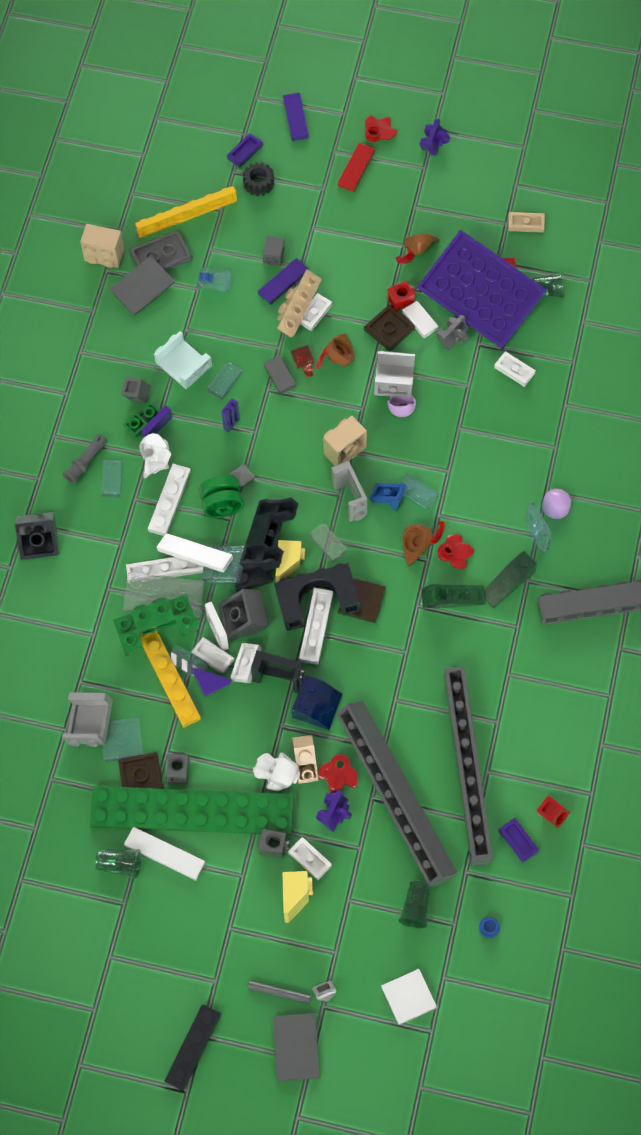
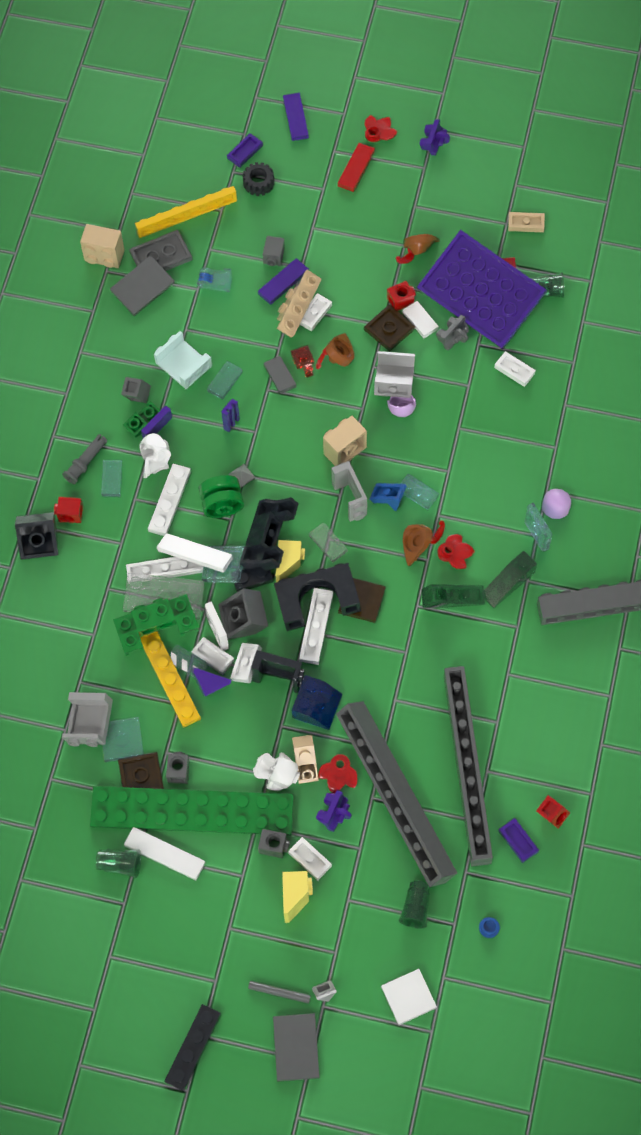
(69, 509): none -> red brick

